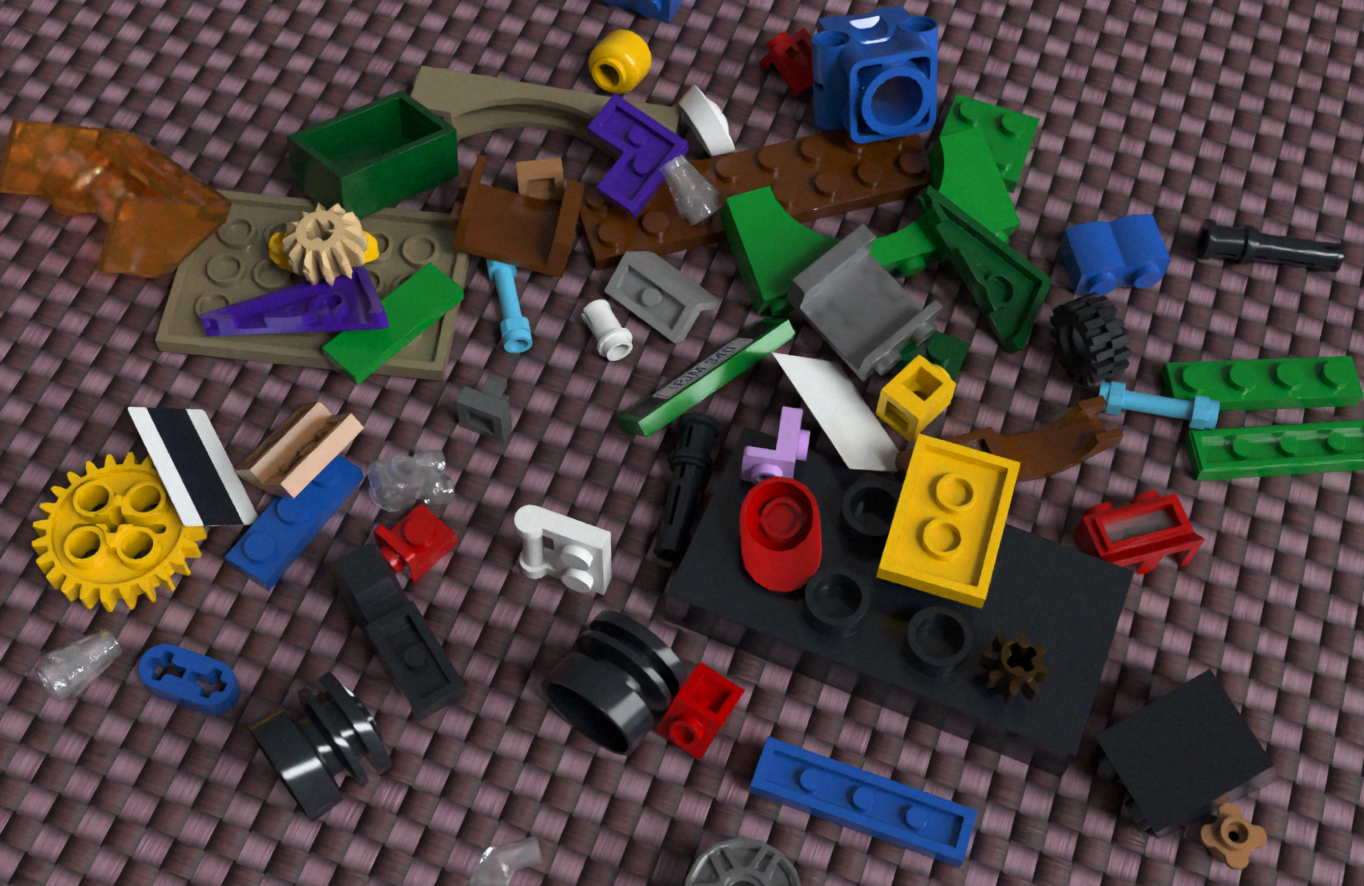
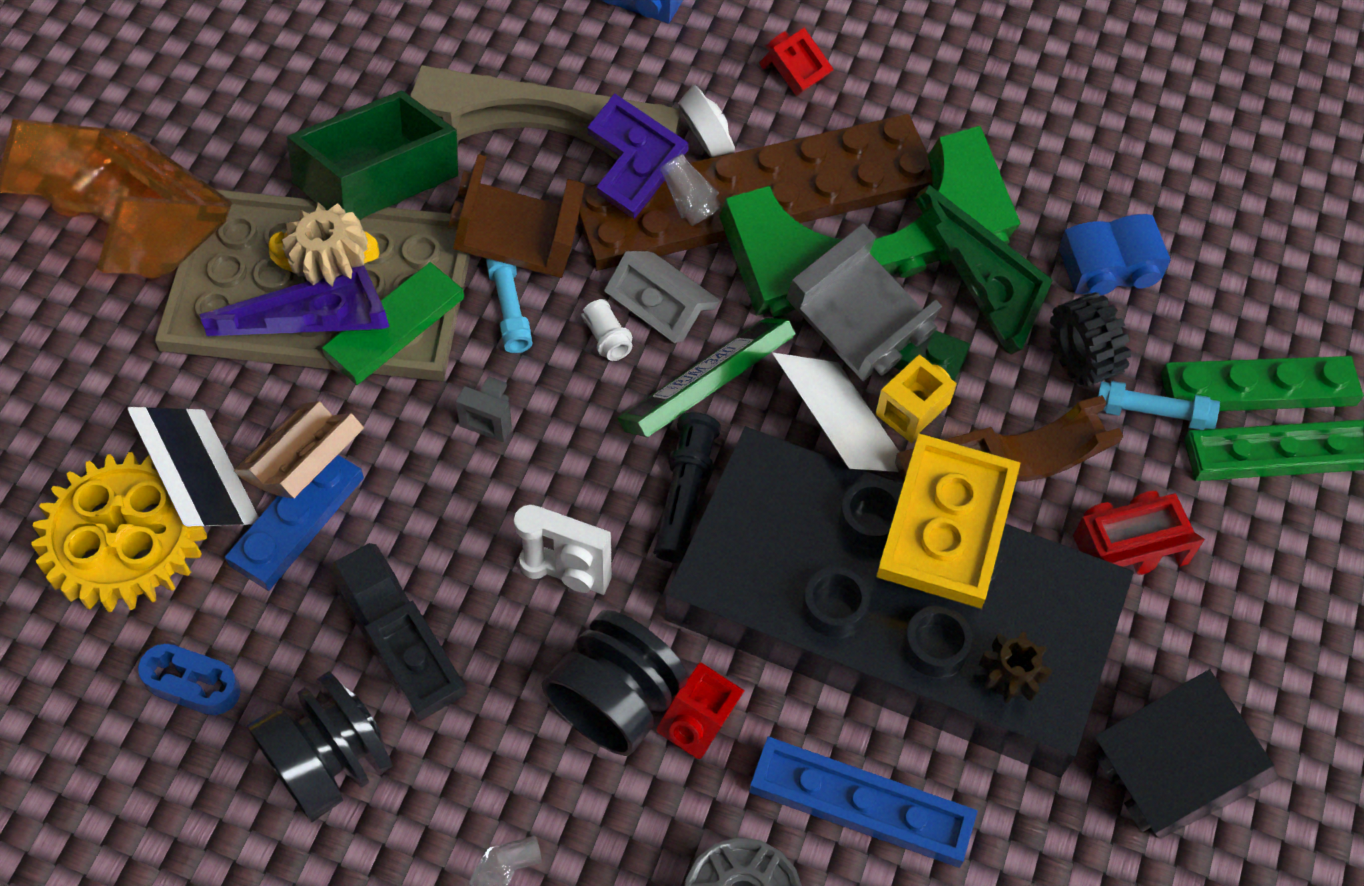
(77, 665): clear cone -> none
(410, 478): clear plate -> none
(415, 542): red bracket -> none
(541, 179): medium nougat plate -> none
(620, 62): yellow head -> none
(780, 534): red cap -> none
(791, 445): lavender bracket -> none
(875, 74): blue piece -> none
(1005, 130): green plate -> none
(1216, 837): medium nougat plate -> none
(1250, 245): black pin -> none

